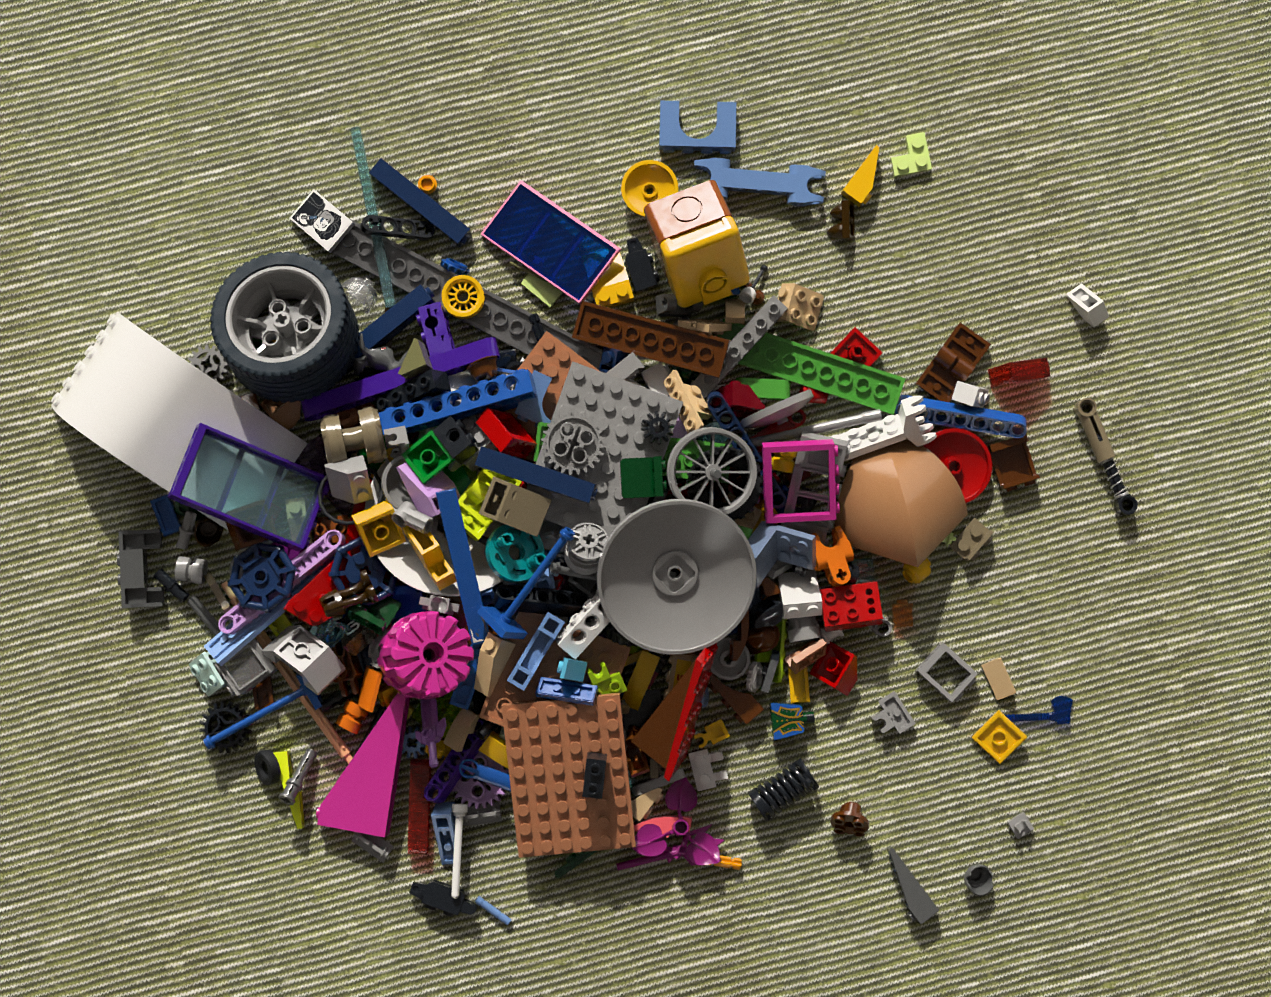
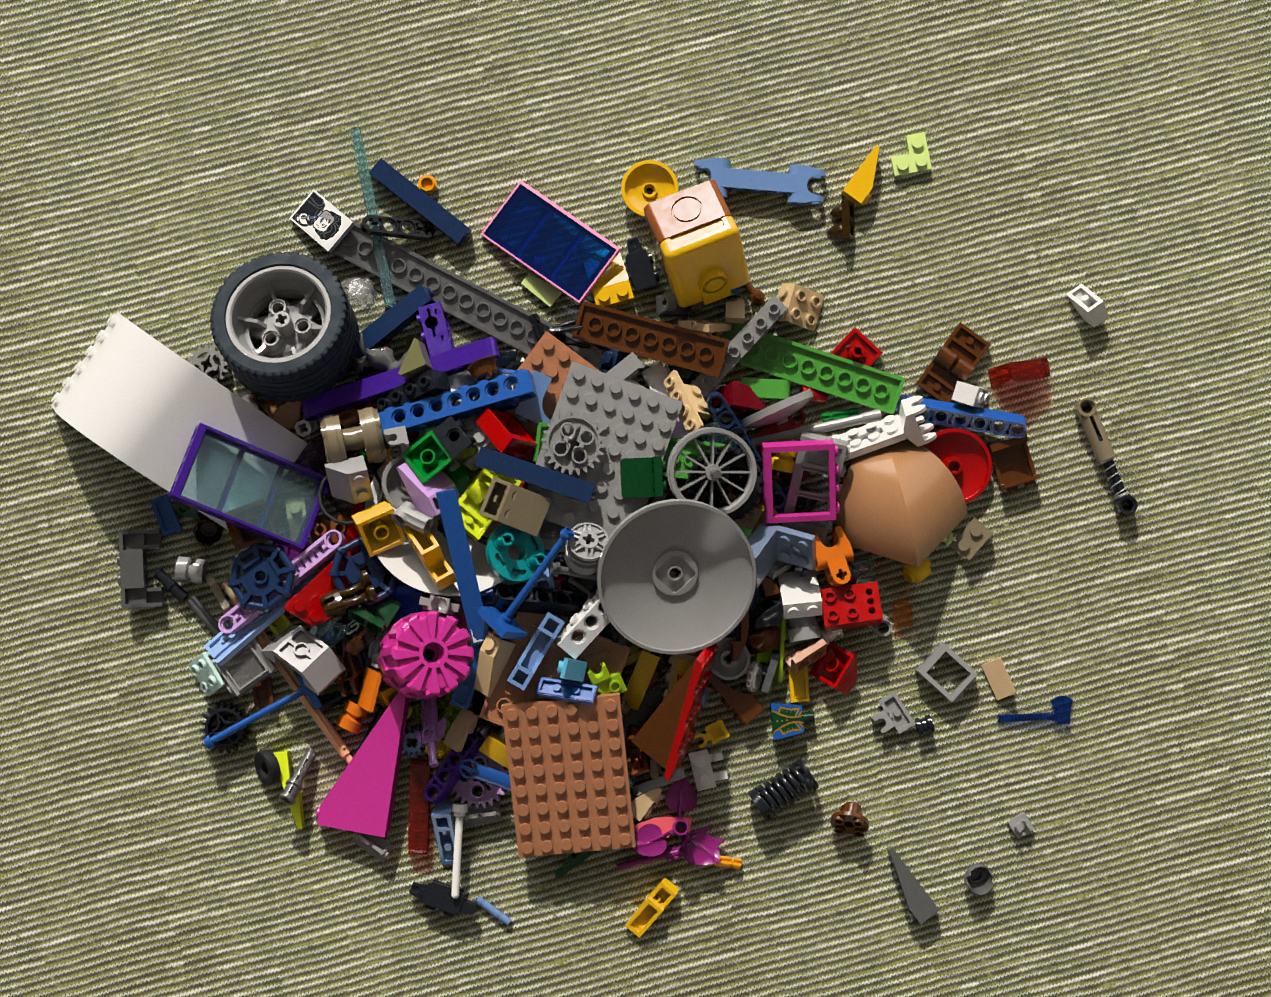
(186, 530): light grey axle -> none
(301, 430): none -> white bush
(454, 266): blue gear -> none
(458, 280): yellow wheel -> none
(559, 331): none -> black plant
(594, 775): black brick -> none
(652, 907): none -> yellow slope
(663, 424): black gear -> none
(721, 139): medium blue arch -> none
(748, 293): white hinge -> none
(839, 414): none -> green axle
(924, 725): none -> black wheel
(999, 737): yellow plate -> none

